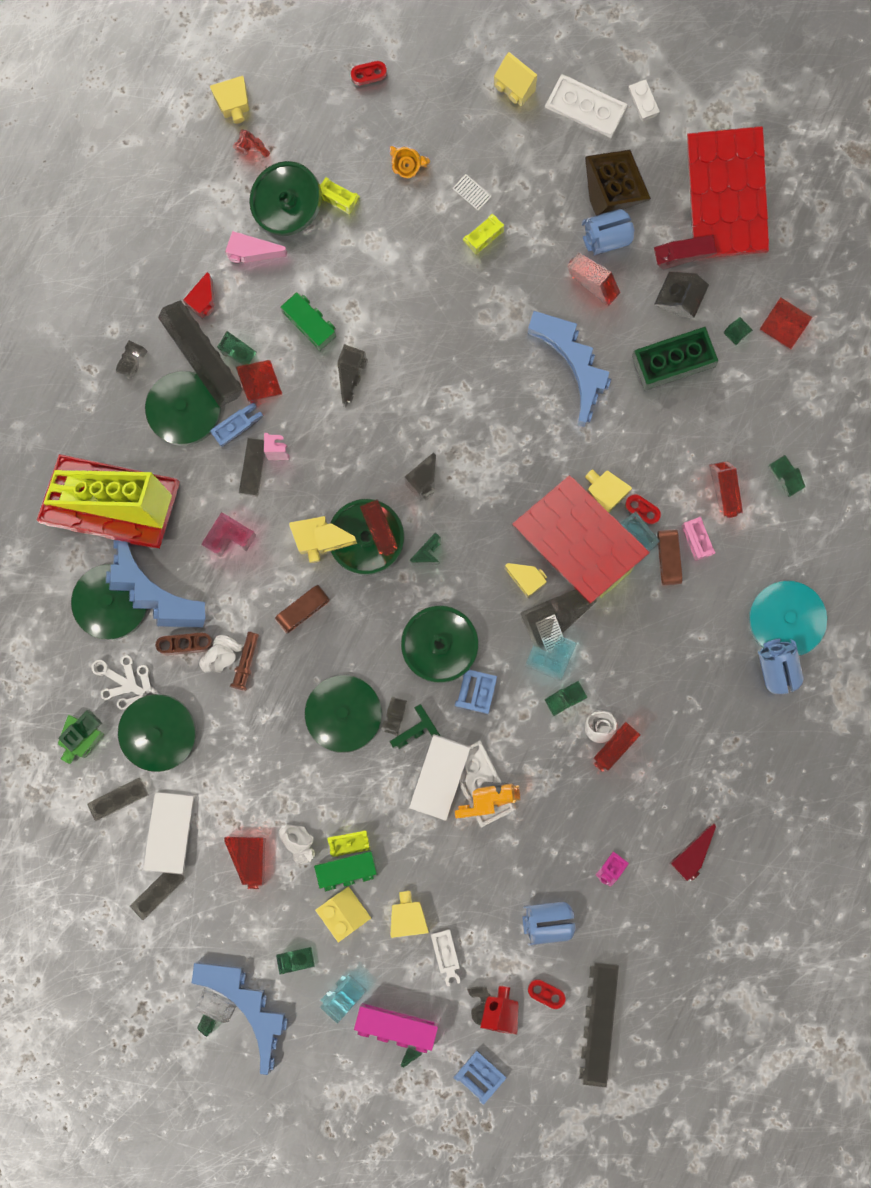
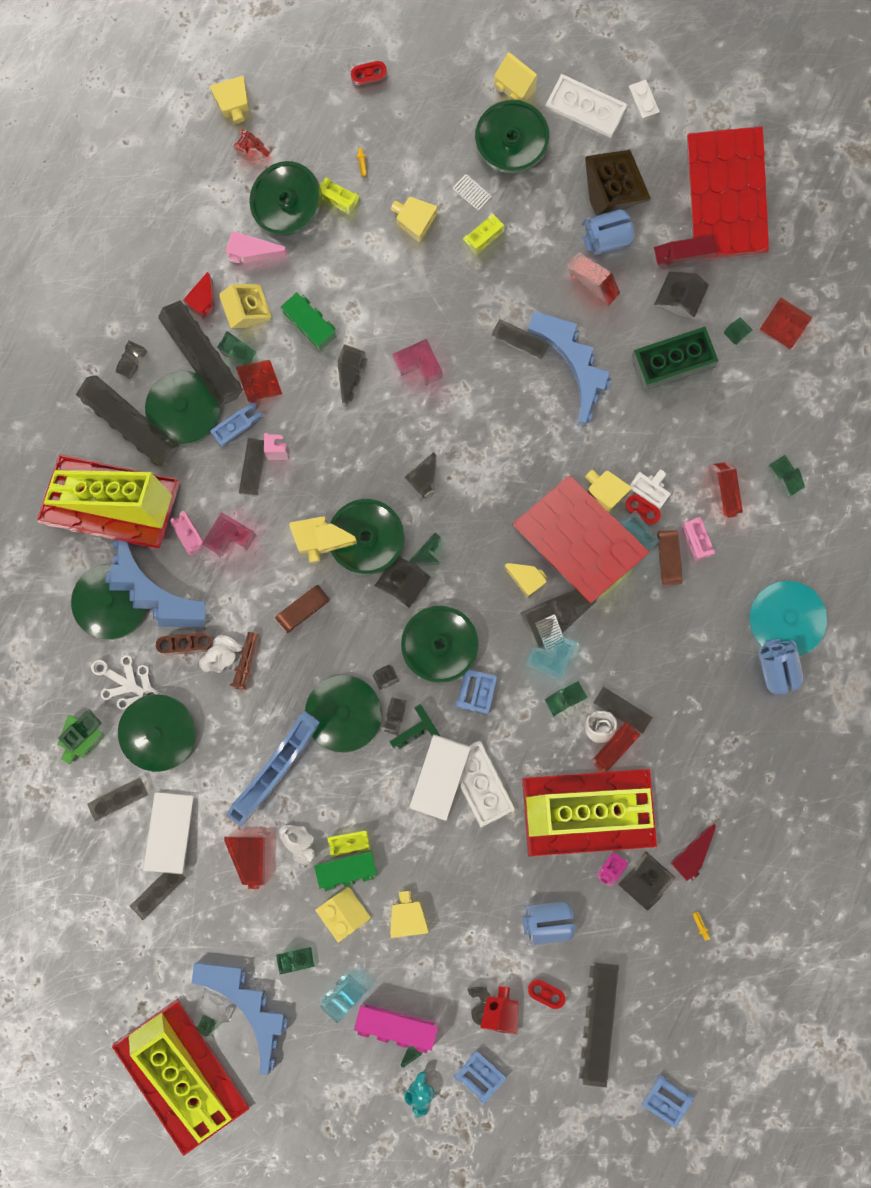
(127, 420): none -> clear smoke brick
(180, 1077): none -> piece
(187, 533): none -> bright pink hinge
(245, 305): none -> light yellow slope
(274, 770): none -> medium blue arch
(361, 157): none -> yellow piece
(379, 528): clear red slope -> none
(385, 677): none -> clear smoke leg
(403, 156): light orange hair -> none
(403, 581): none -> clear smoke slope
(414, 216): none -> light yellow torso
(418, 357): none -> clear pink brick
(419, 1095): none -> teal piece
(446, 954): white plate -> none
(487, 797): light orange plate -> none
(512, 136): none -> dark green dish
(520, 339): none -> clear smoke plate
(589, 812): none -> piece
(622, 710): none -> clear smoke plate
(646, 881): none -> clear smoke slope
(651, 488): none -> white hinge
(664, 1107): none -> medium blue plate
(701, 926): none -> yellow piece

